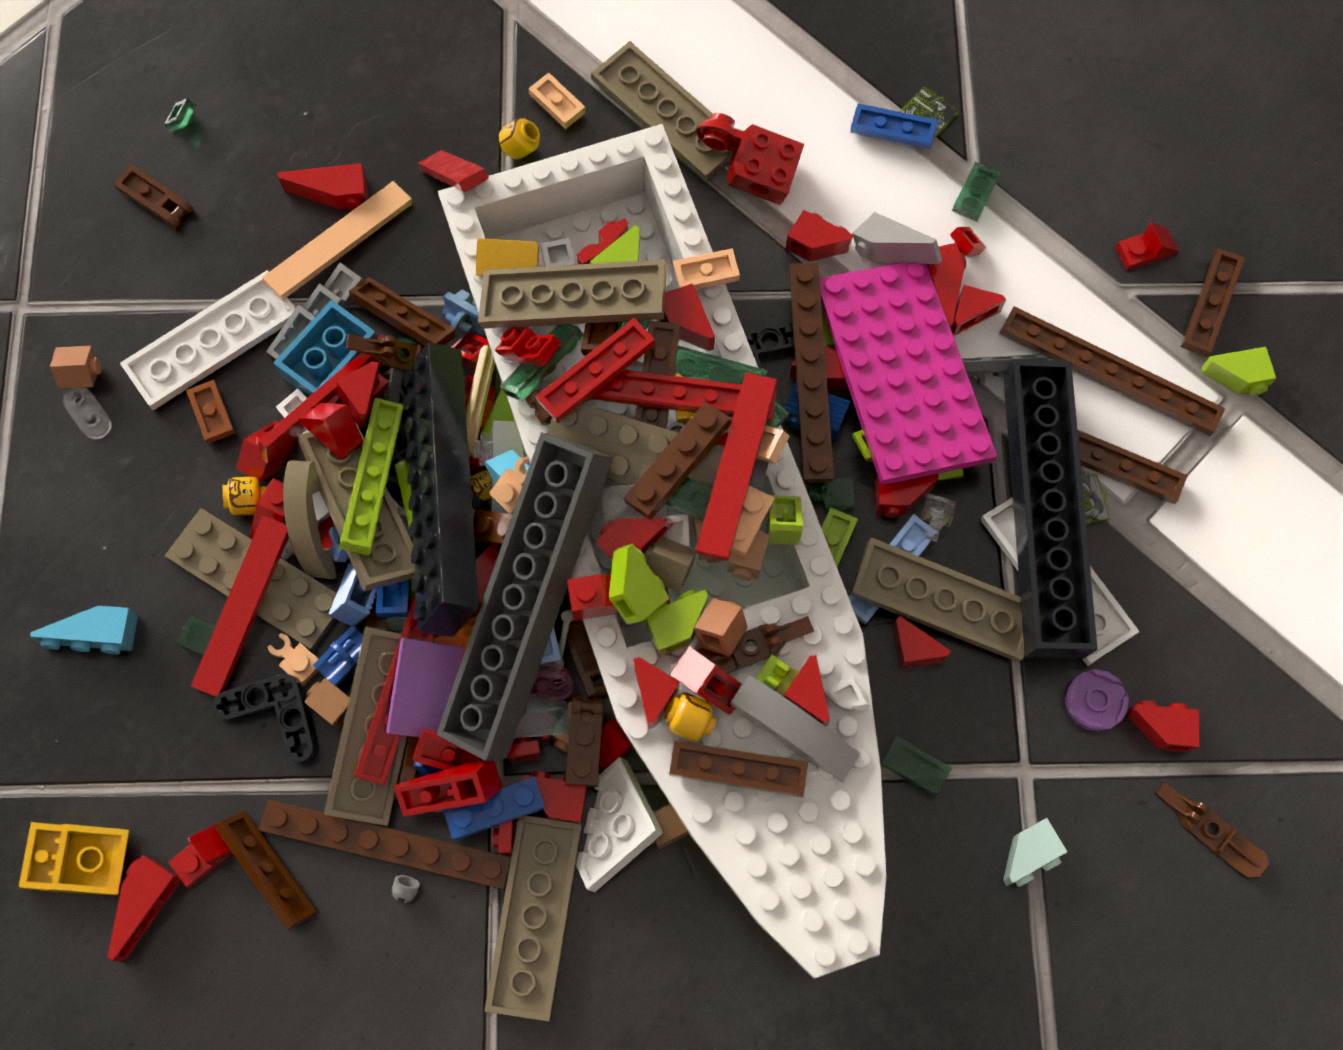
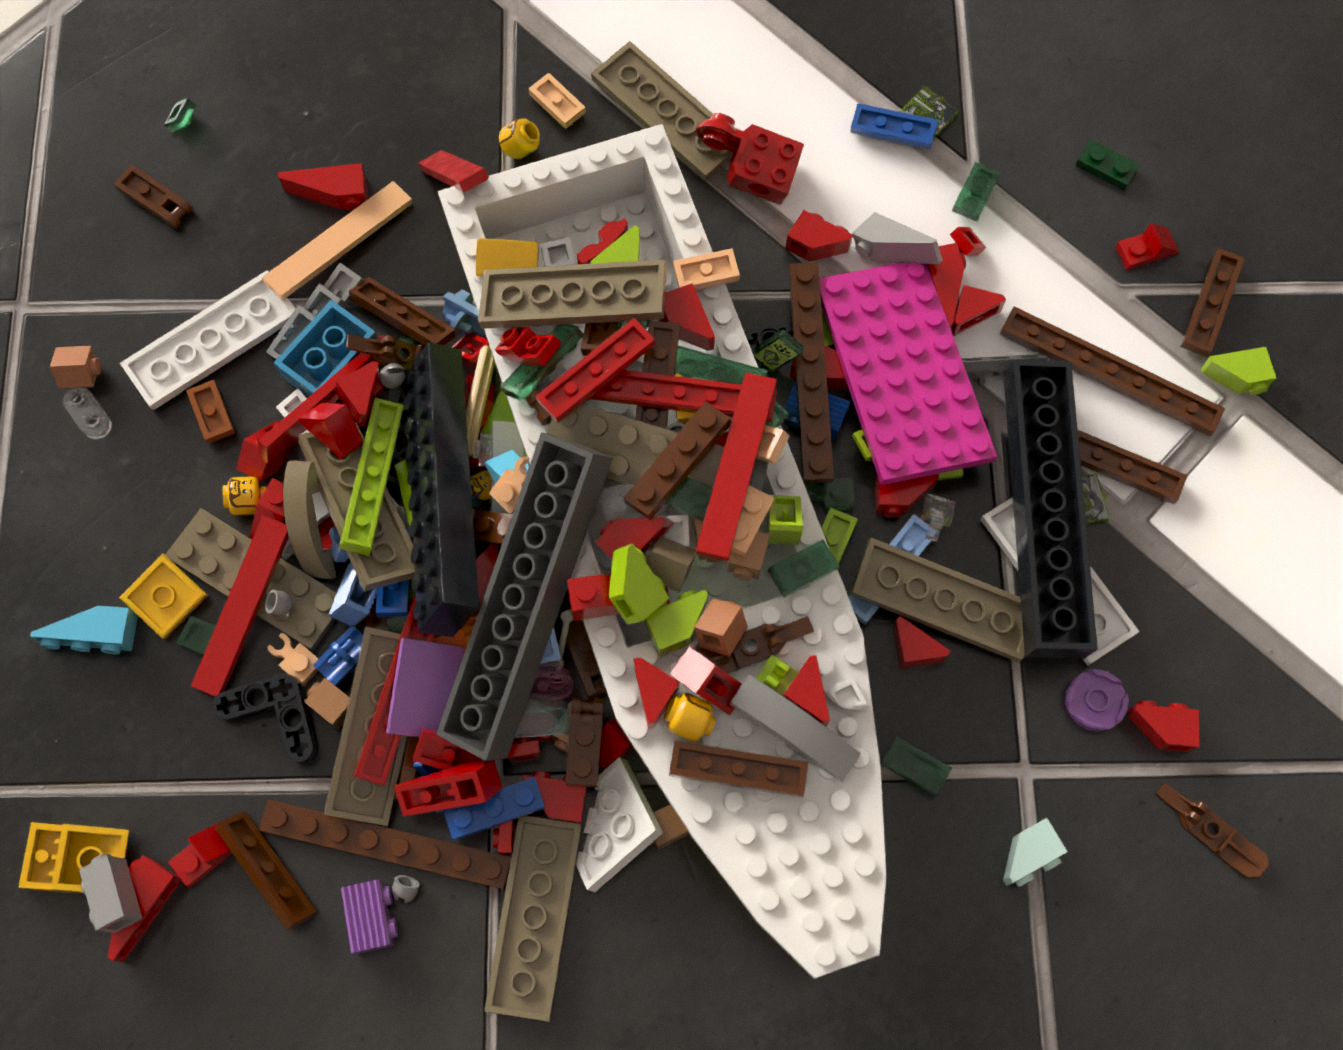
(110, 894): none -> light grey brick
(163, 596): none -> yellow tile
(277, 602): none -> light grey hinge
(369, 916): none -> medium lavender brick
(392, 380): none -> light grey hinge
(778, 350): none -> tile
(803, 568): none -> clear green plate
(1107, 164): none -> dark green plate

